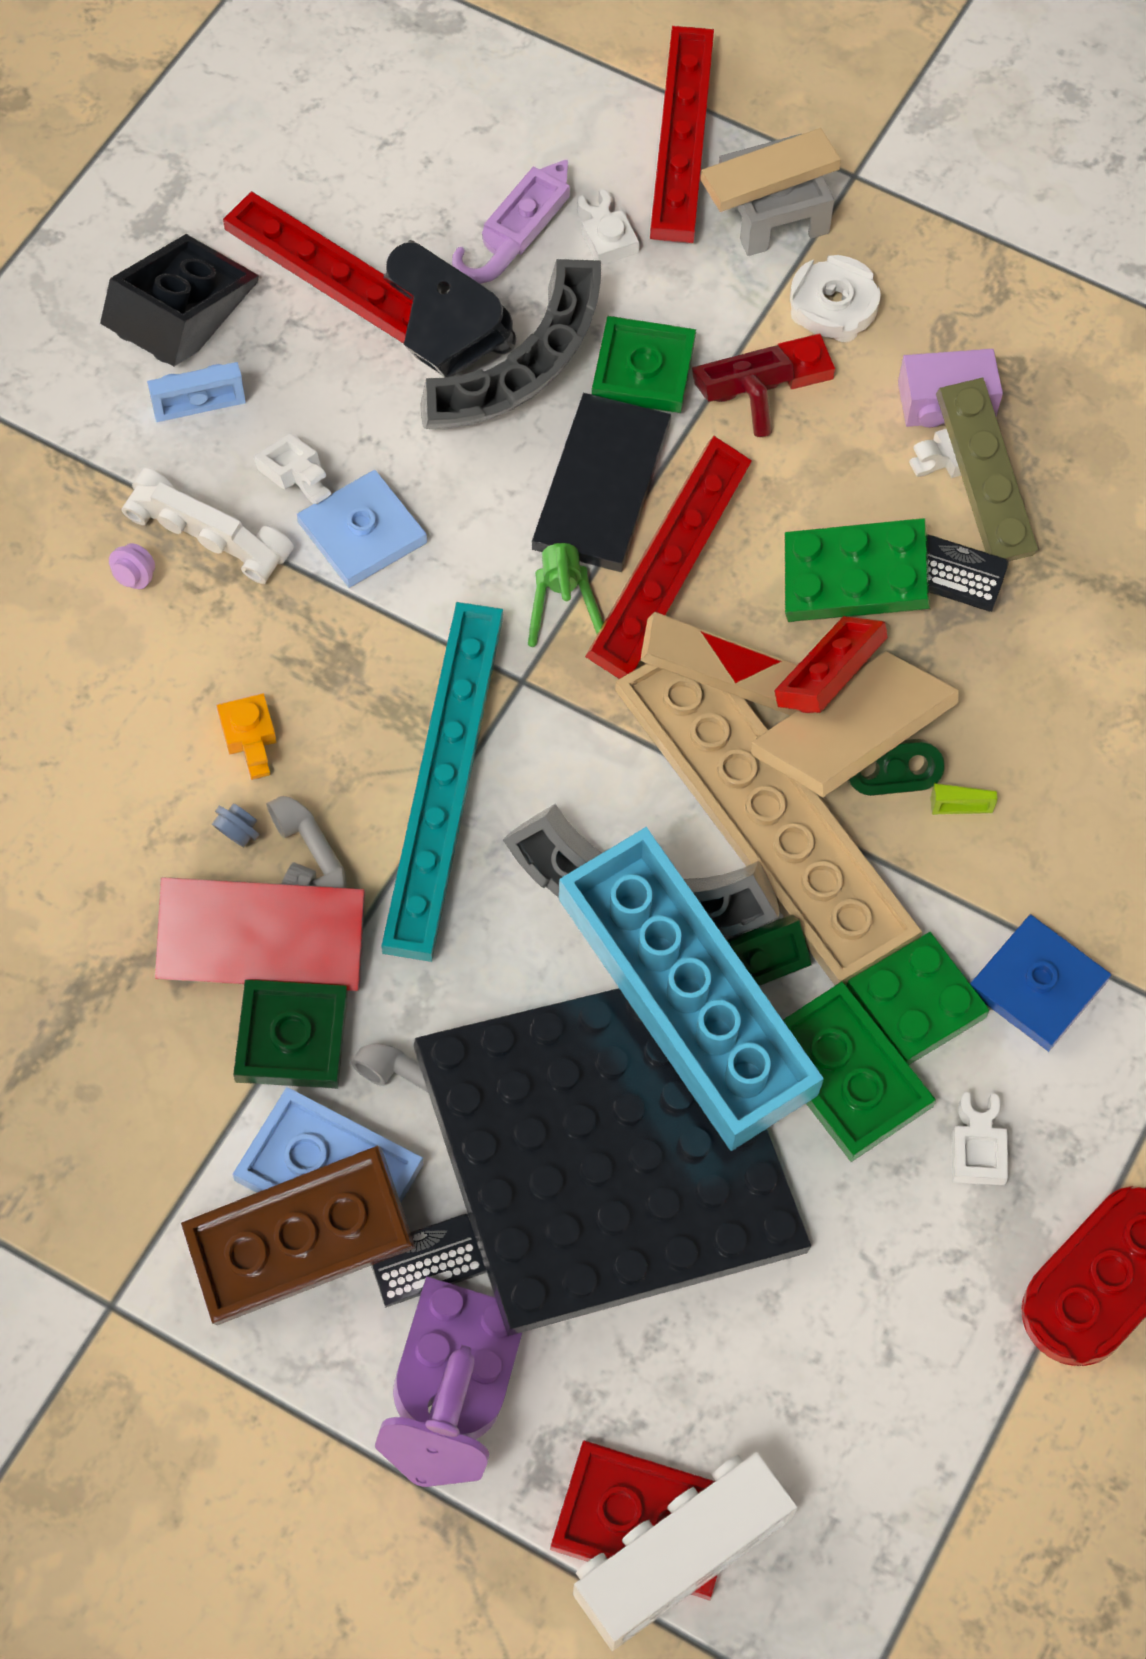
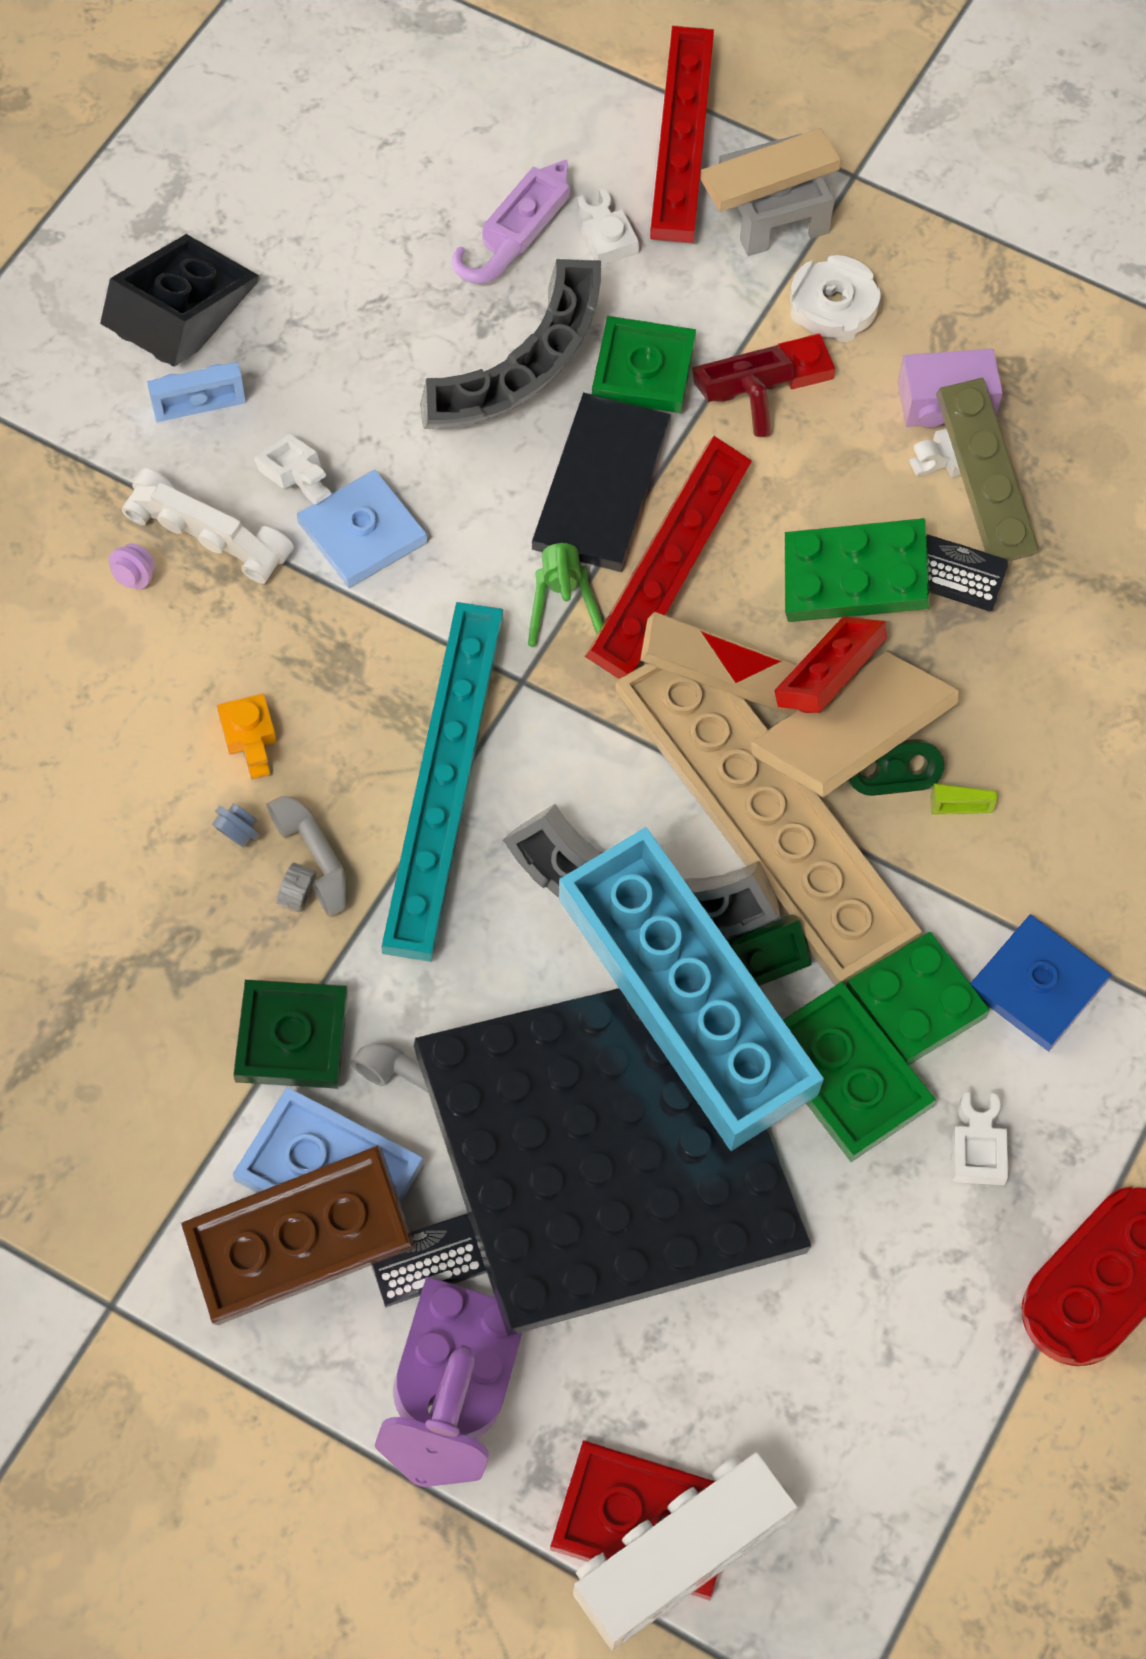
(259, 932): tile -> none
(320, 263): red plate -> none
(444, 327): black piece -> none

